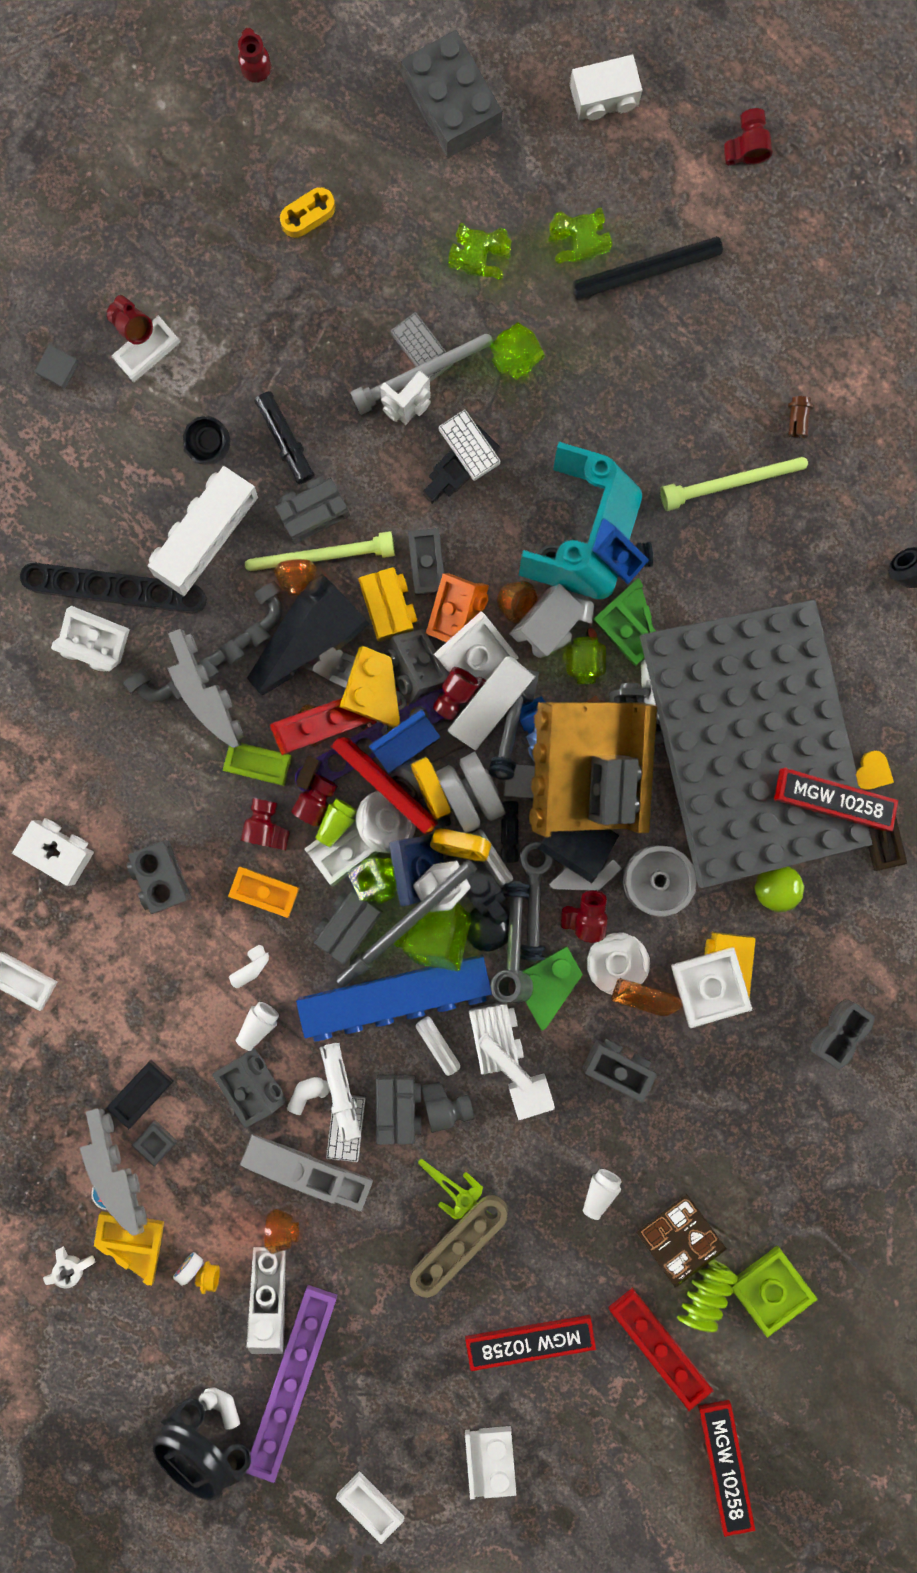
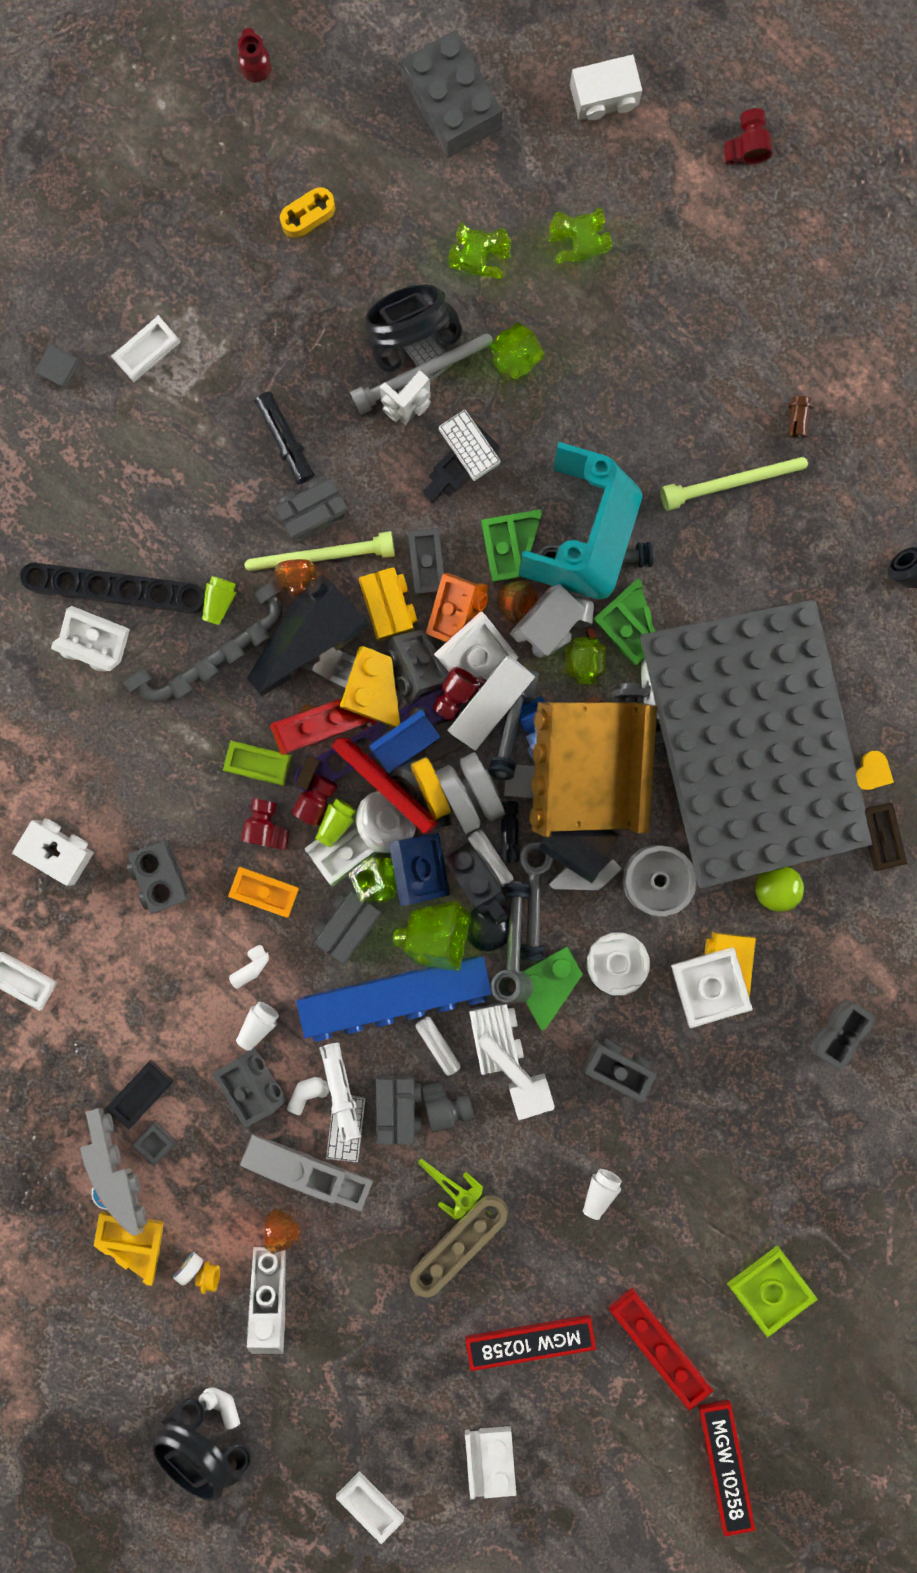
(65, 1266): white piece -> none
(129, 321): dark red piece -> none
(202, 530): white brick -> none
(206, 440): black hair -> none
(207, 704): light grey slope -> none
(217, 599): none -> lime cone
(291, 1383): medium lavender plate -> none
(364, 960): dark grey bar -> none
(406, 319): none -> black piece
(434, 877): white panel -> none
(460, 844): yellow beam -> none
(505, 541): none -> bright green wing
(590, 919): dark red piece -> none
(614, 789): dark grey brick -> none
(618, 552): blue slope -> none
(645, 998): clear orange slope -> none
(647, 267): black axle -> none
(681, 1240): dark brown tile -> none
(709, 1297): lime piece -> none
(835, 799): tile -> none

